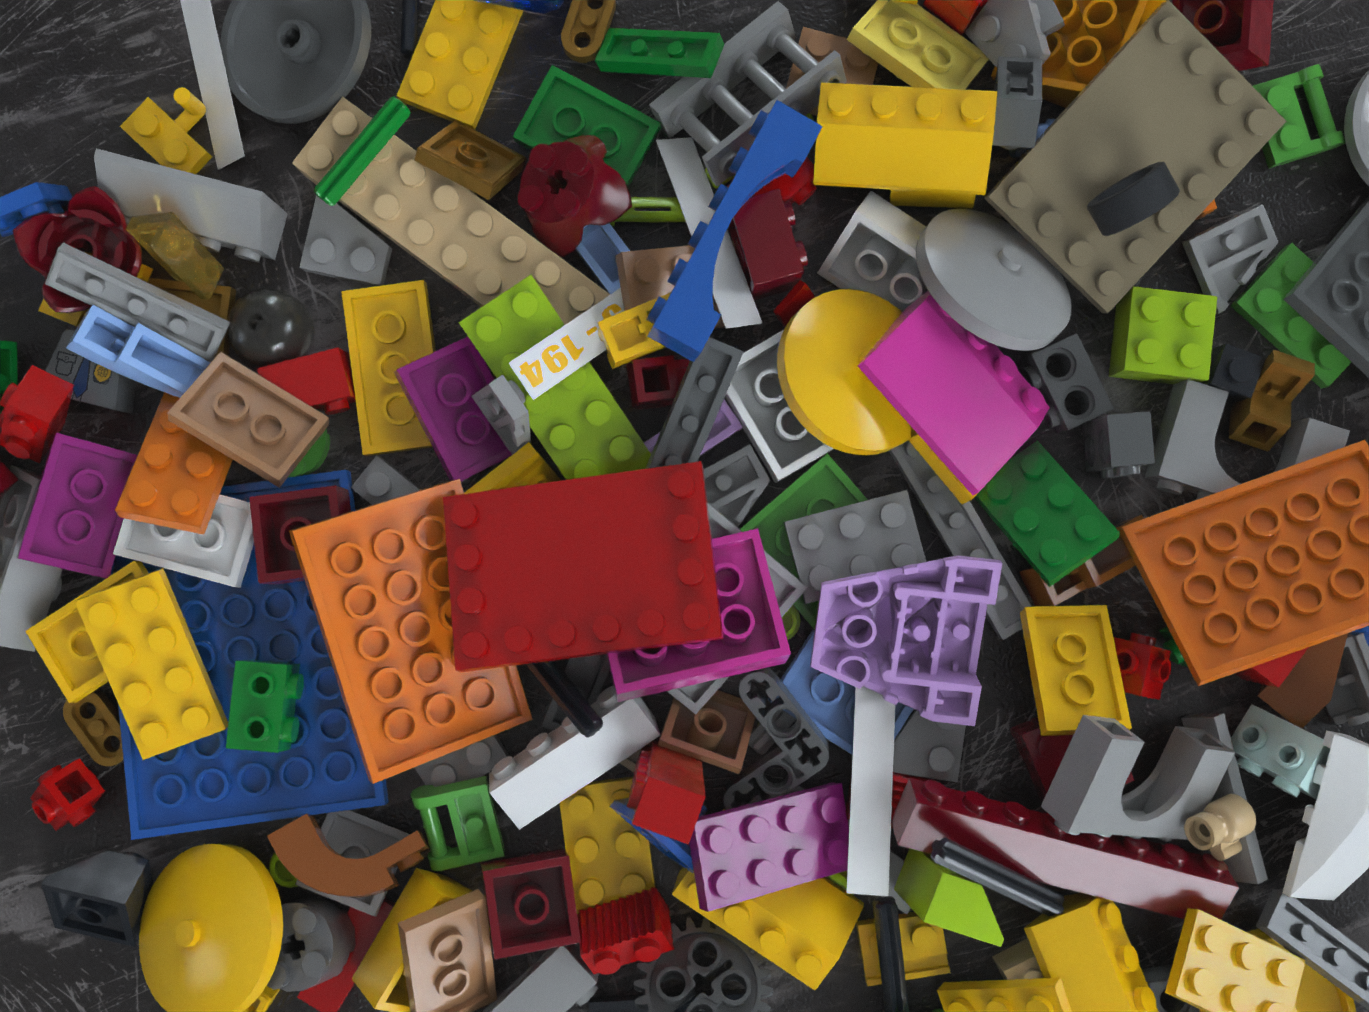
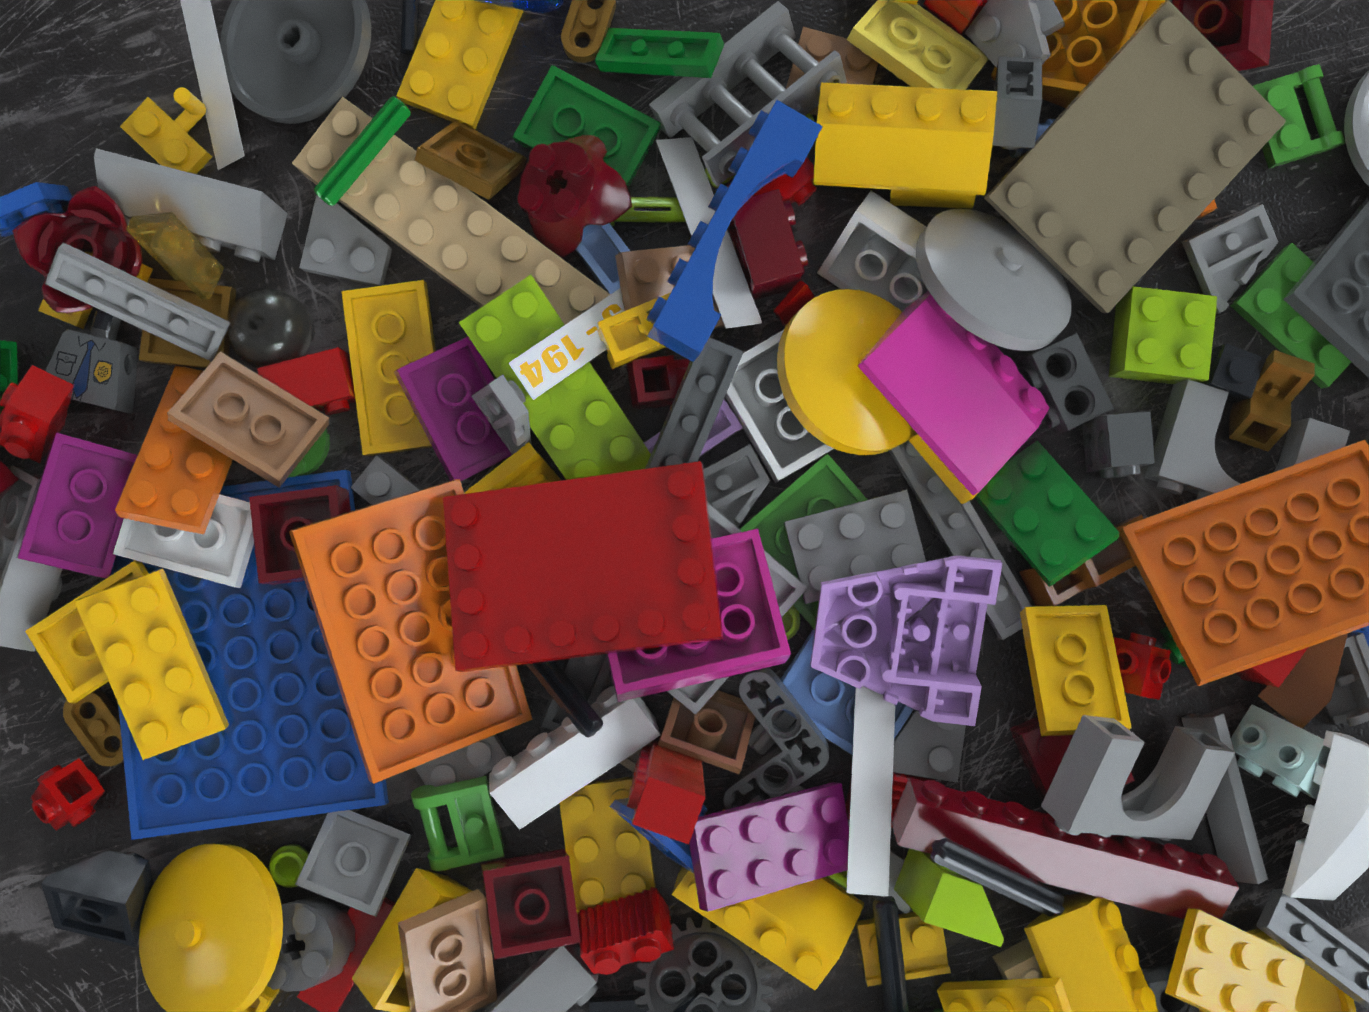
(136, 352): light blue slope -> none
(264, 706): green brick -> none
(313, 861): dark orange arch -> none
(1133, 199): black tyre -> none
(1221, 826): tan piece -> none

